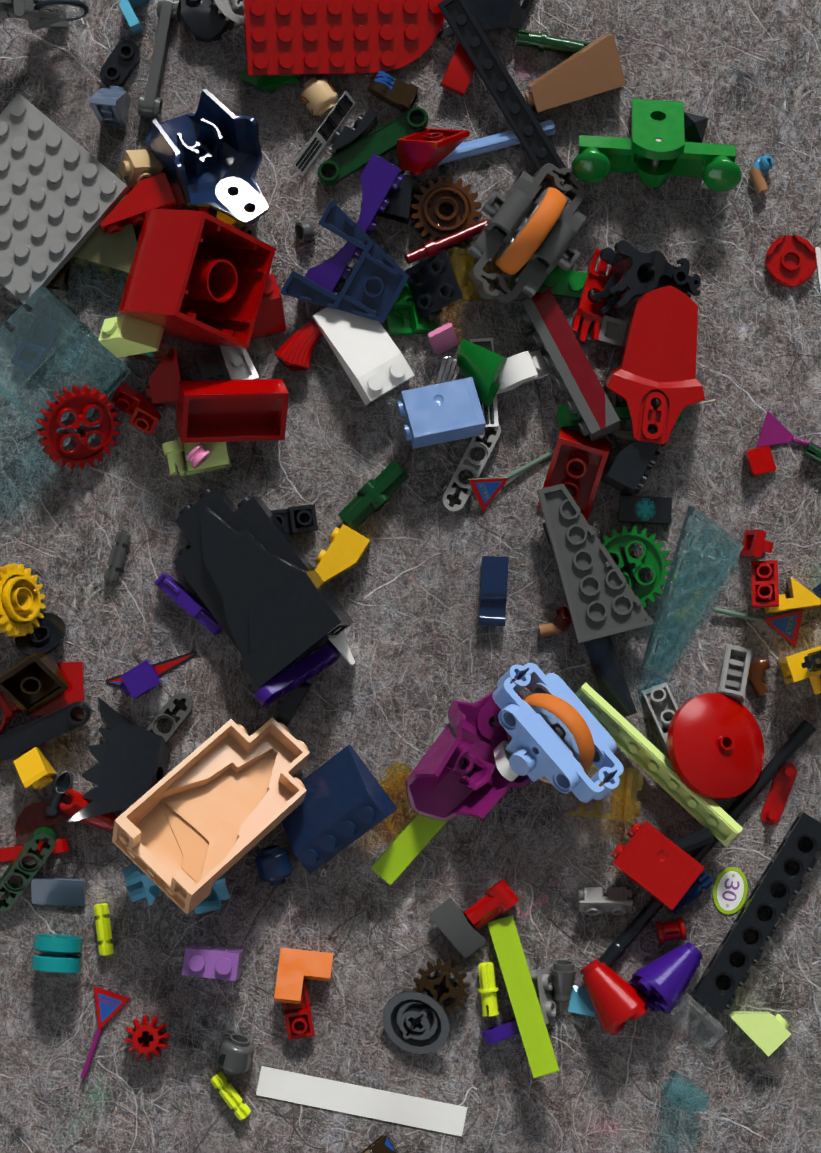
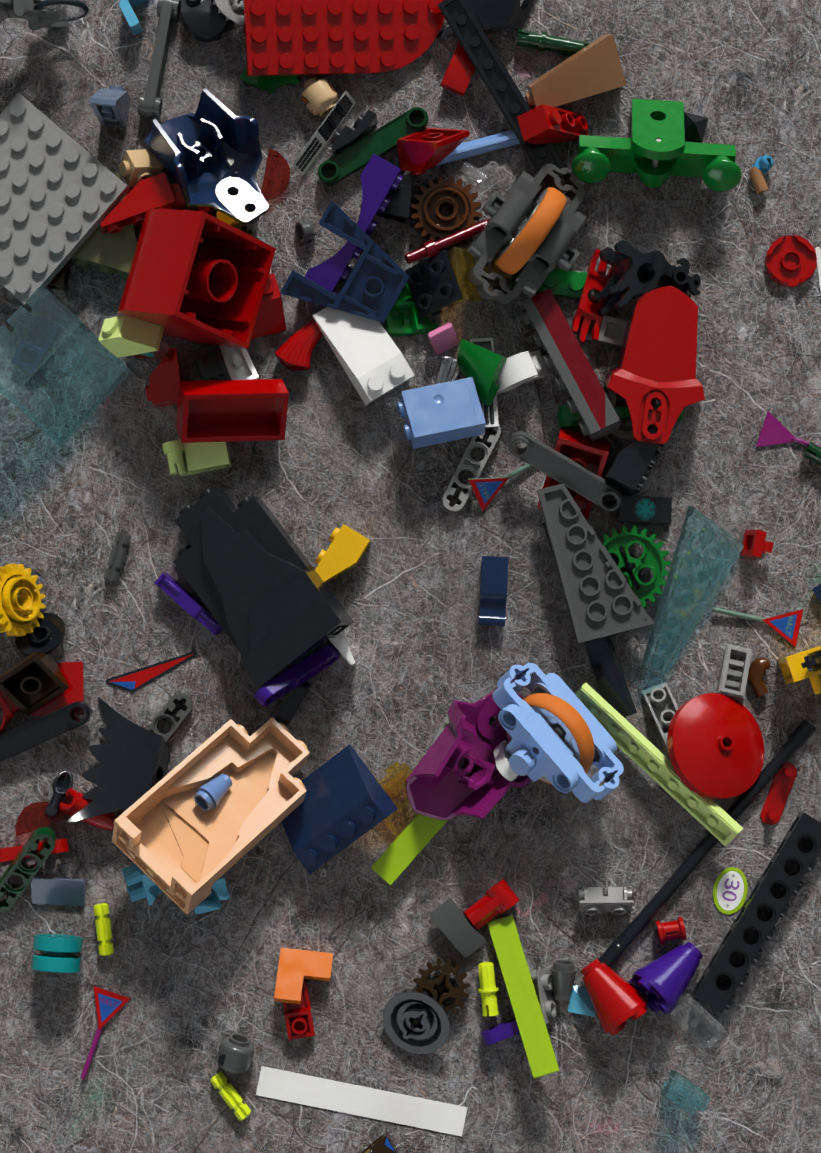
(34, 769): yellow slope -> none
(78, 404): red gear -> none
(122, 64): black plate -> none
(140, 680): dark purple brick -> none
(142, 411): red slope -> none
(153, 1046): red gear -> none
(198, 456): bright pink bush -> none
(212, 792): none -> medium blue cone
(213, 961): medium lavender brick -> none
(273, 865): dark blue head -> none
(276, 175): none -> clear red tile
(297, 519): black slope -> none
(373, 495): dark green piece -> none
(393, 91): dark brown leg -> none
(481, 174): none -> clear arm
(551, 125): none -> red slope
(559, 624): arm -> none
(565, 471): none -> dark grey piece
(623, 804): clear yellow plate -> none
(660, 864): red piece -> none
(703, 882): dark blue axle -> none
(759, 461): red slope -> none
(762, 1028): yellowish green slope -> none
(765, 584): red slope -> none
(798, 598): yellow slope -> none

